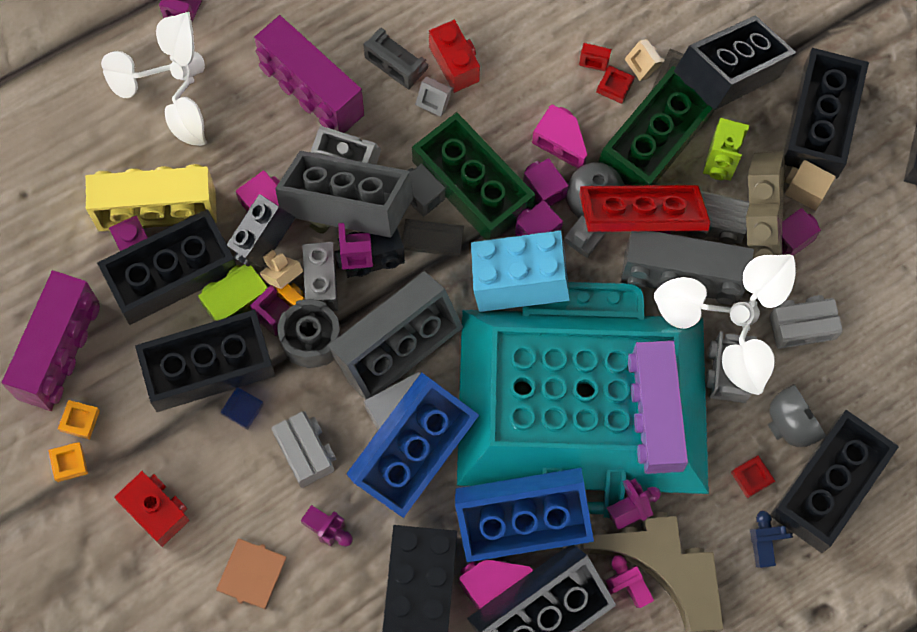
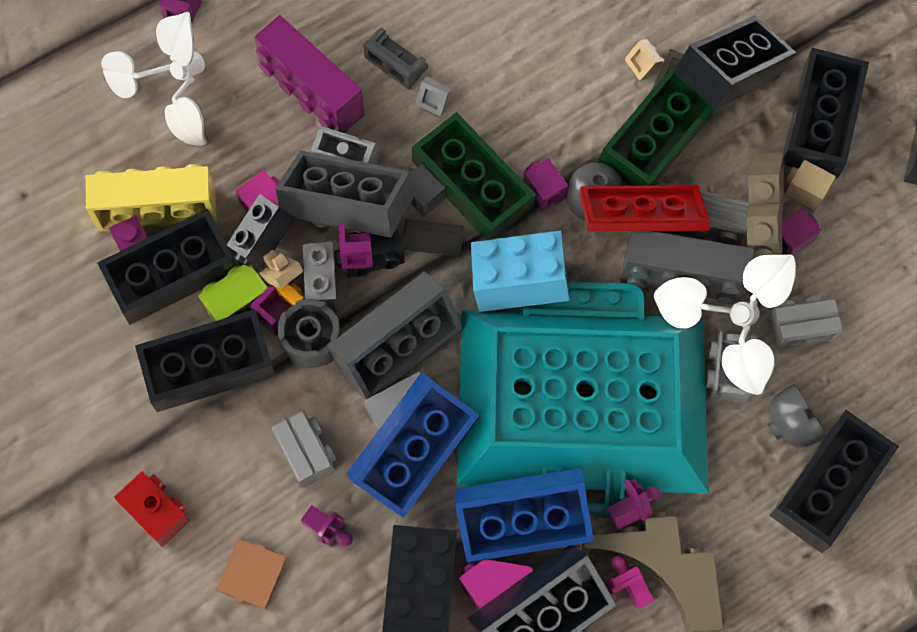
(51, 341): magenta brick -> none
(68, 462): light orange plate -> none
(79, 419): light orange plate -> none
(242, 408): clear blue tile -> none
(454, 55): red brick -> none
(538, 220): magenta brick -> none
(561, 136): dark pink slope -> none
(581, 239): light grey tile -> none
(595, 57): red tile -> none
(615, 84): red tile -> none
(658, 407): medium lavender brick -> none
(724, 149): lime hinge -> none
(753, 476): red tile -> none
(763, 538): dark blue piece -> none

